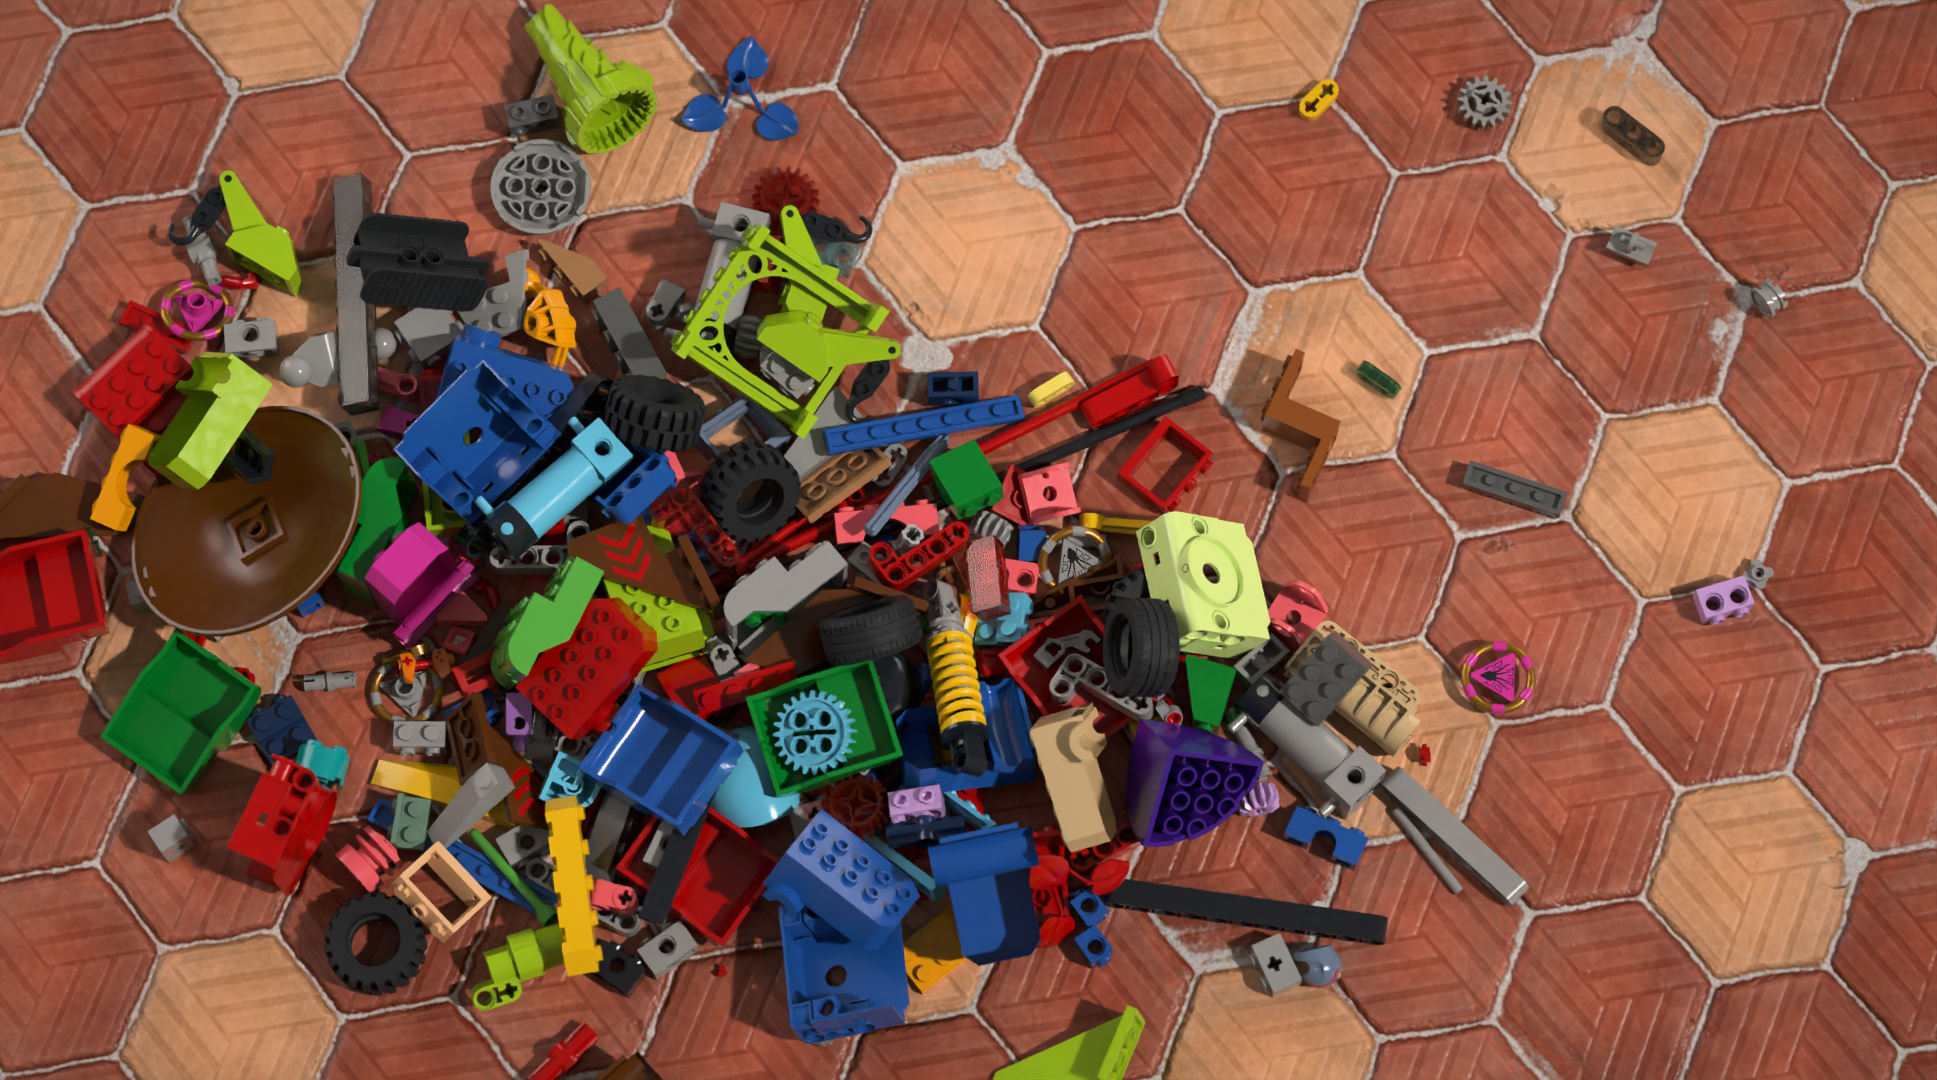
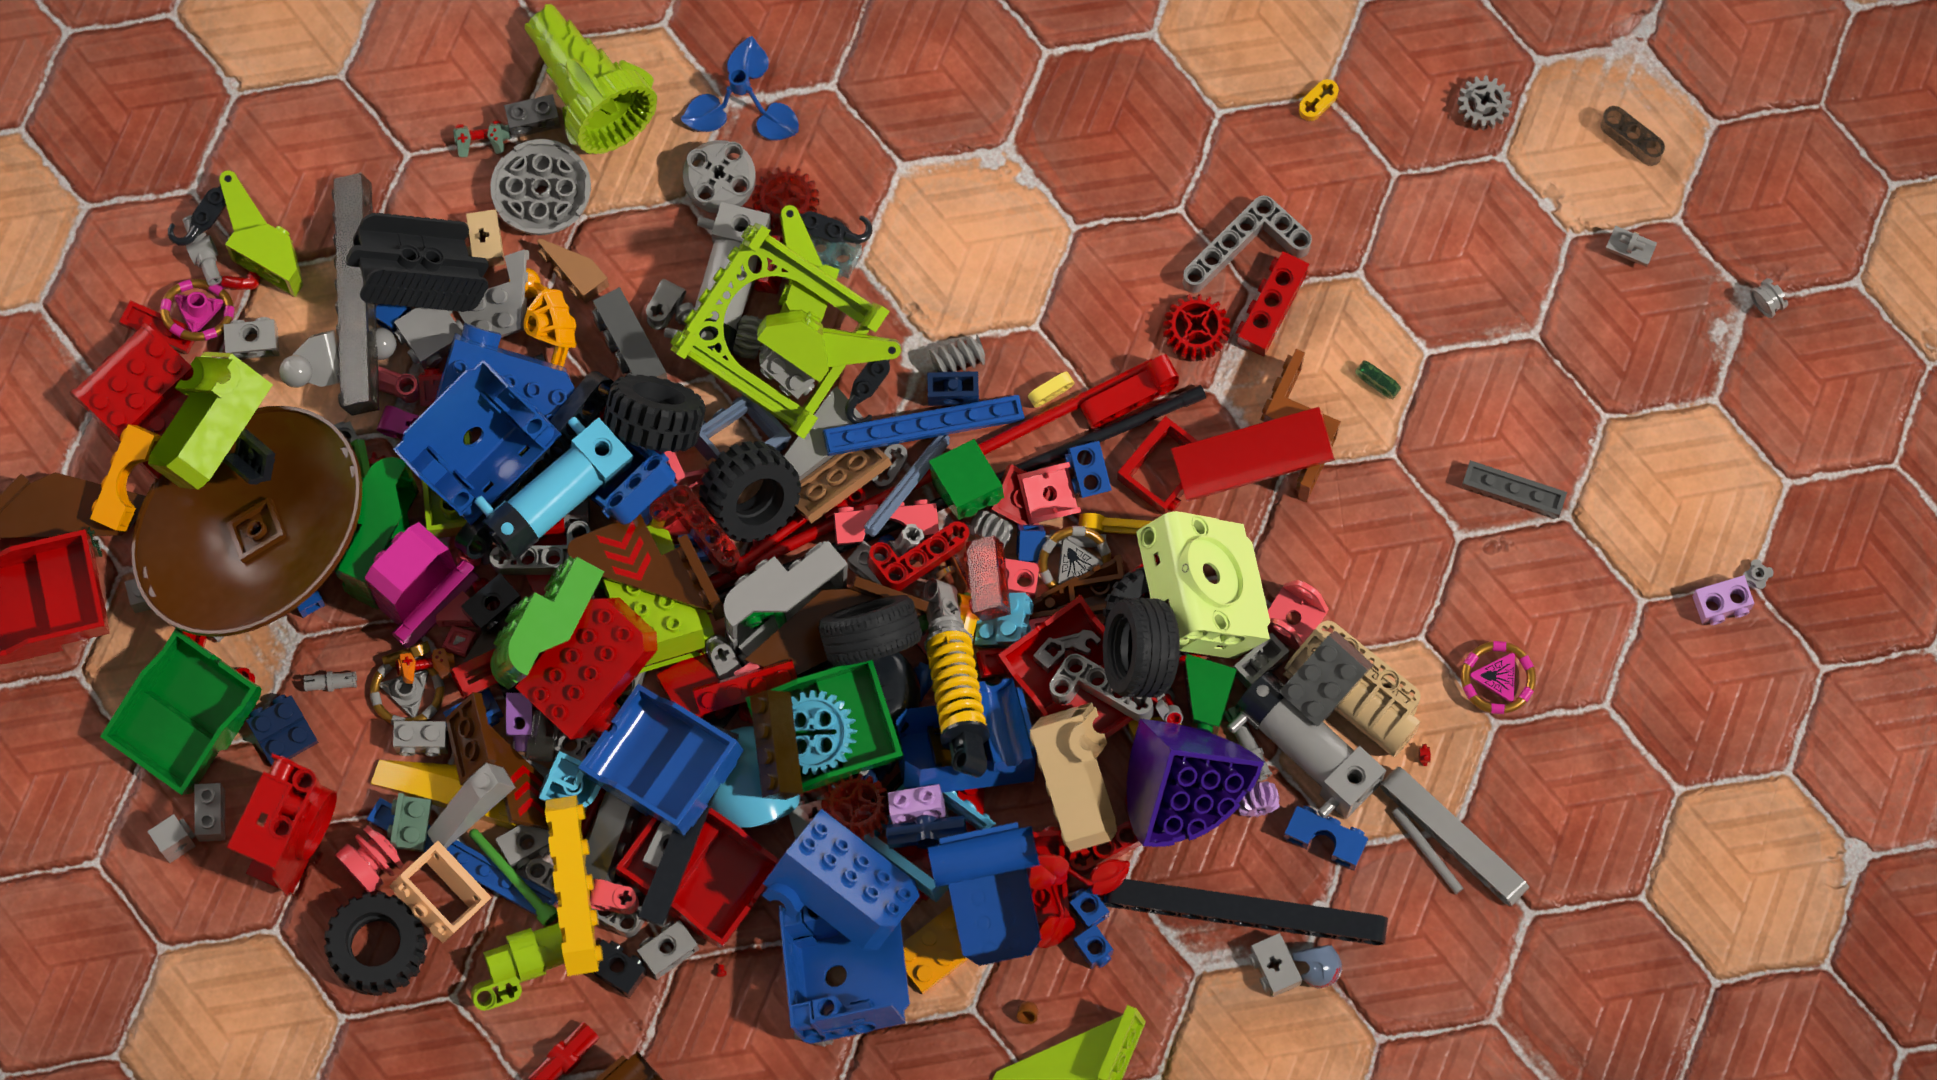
(210, 812): none -> light grey brick
(327, 763): teal brick -> none
(388, 314): none -> blue brick
(481, 225): none -> tan brick
(496, 134): none -> sand green piece
(496, 590): none -> black brick
(719, 175): none -> light grey piece
(776, 745): none -> dark brown brick
(958, 356): none -> light grey piece
(1027, 1012): none -> dark orange hinge
(1095, 467): none -> blue brick
(1209, 341): none -> red gear
(1243, 238): none -> light grey beam
(1253, 454): none -> red arch
(1259, 339): none -> red brick

